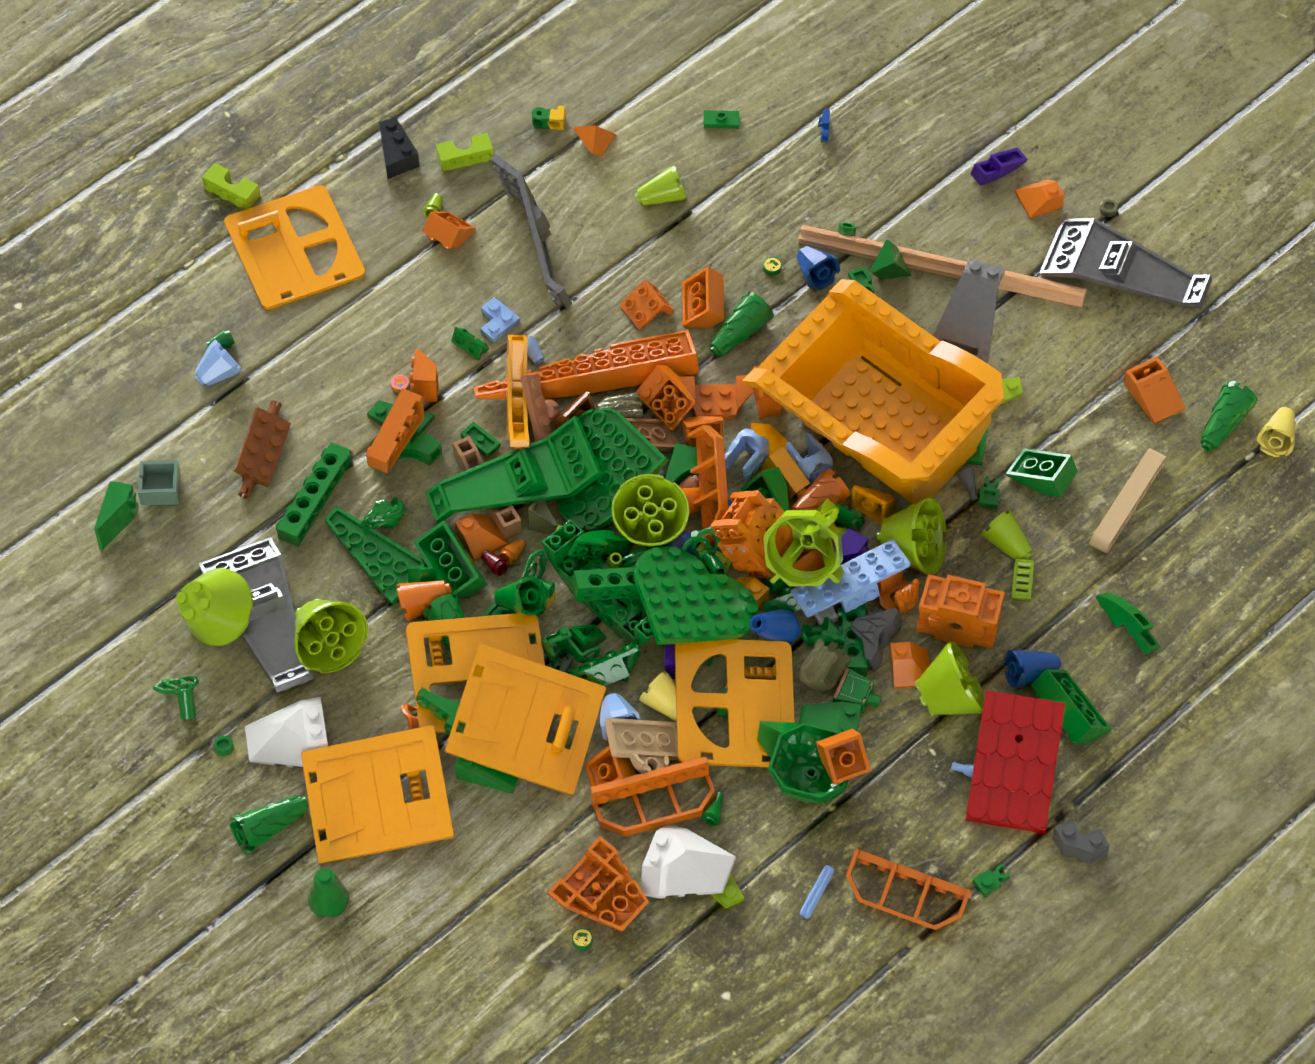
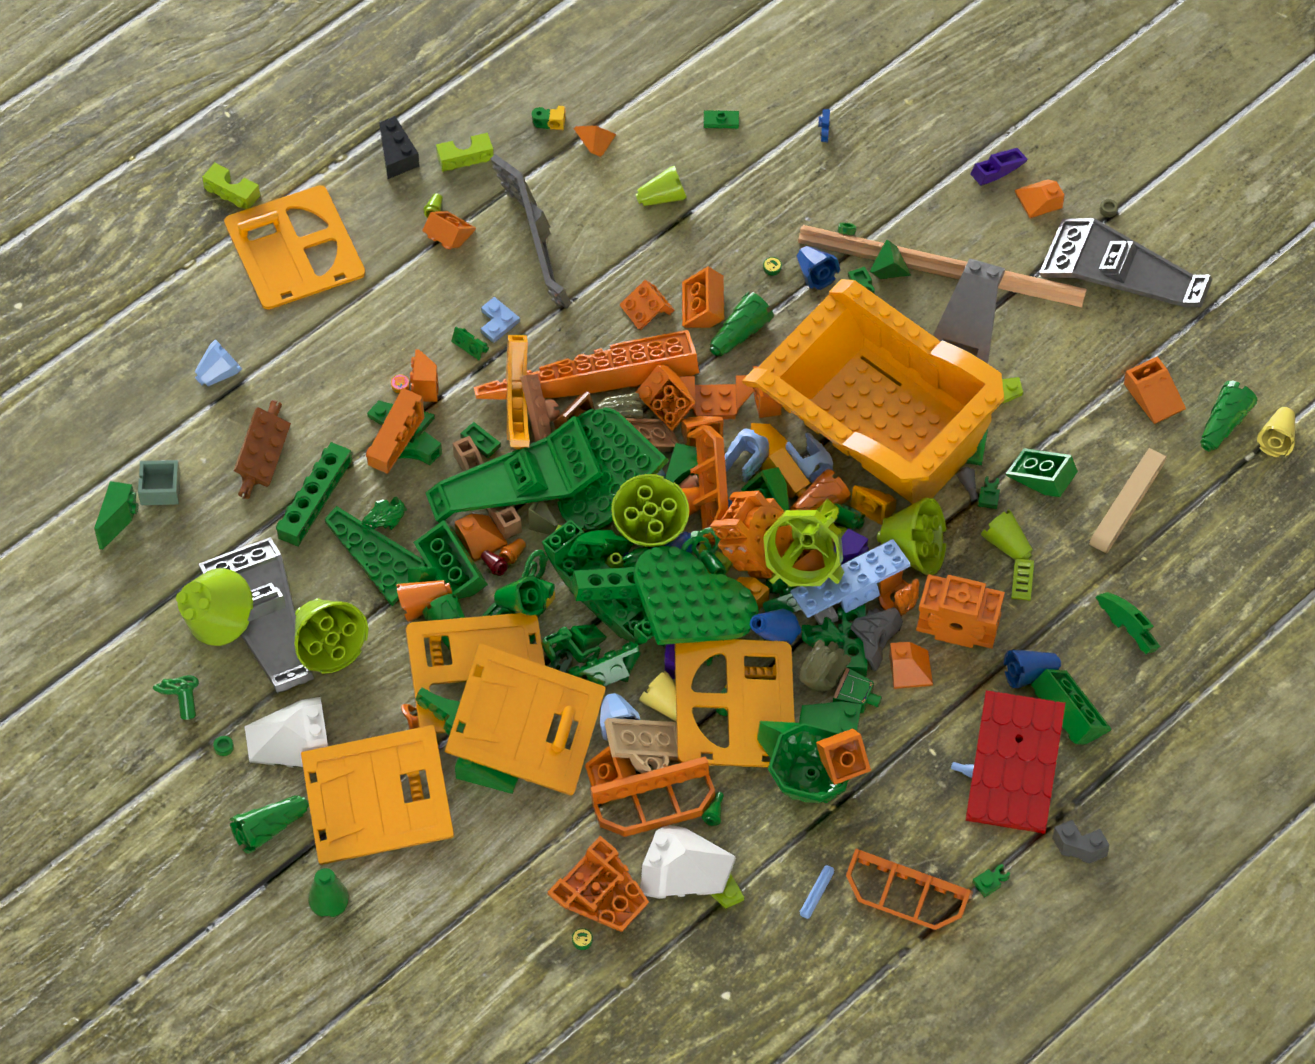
(224, 338): green cone -> none
(534, 351): light blue cone -> none
(949, 685): lime cone -> none

